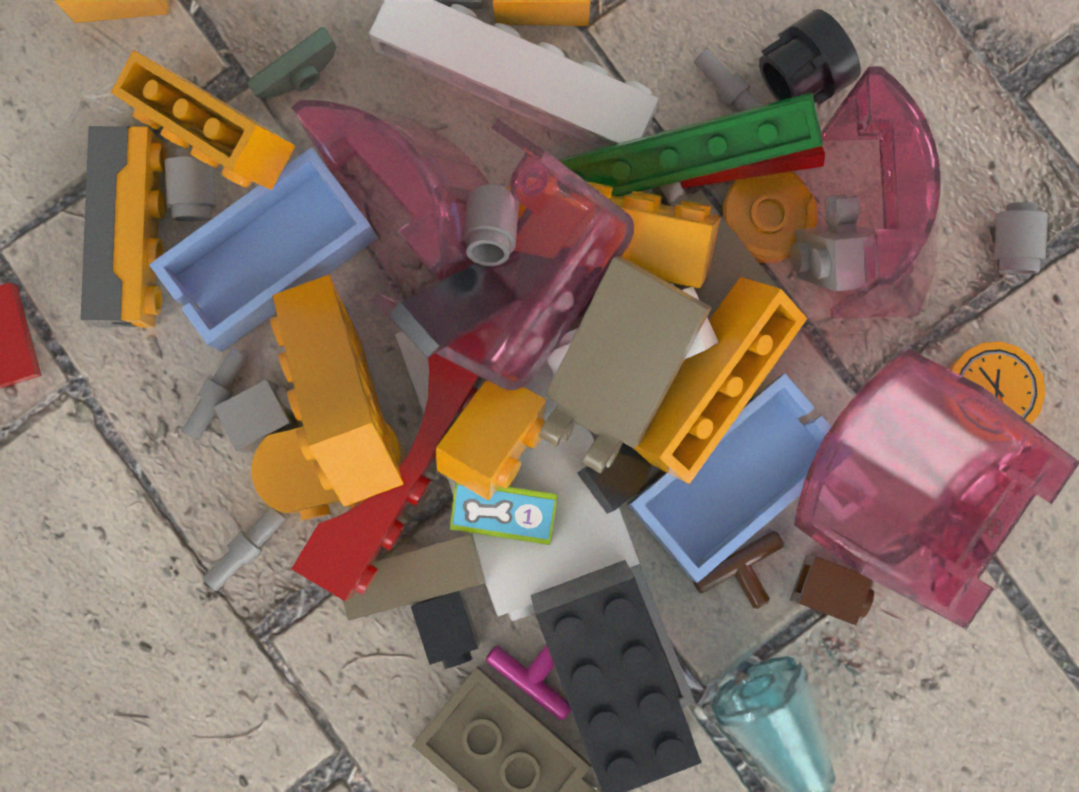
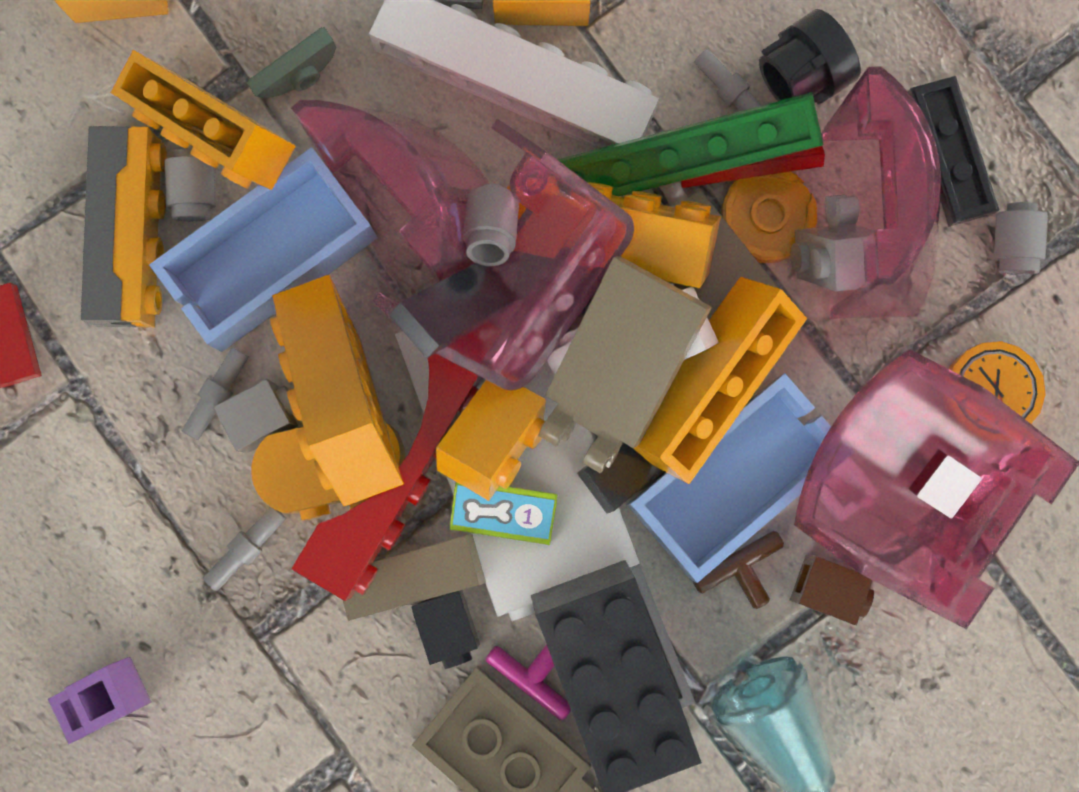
(99, 699): none -> medium lavender brick
(945, 483): none -> white tile
(964, 178): none -> black tile

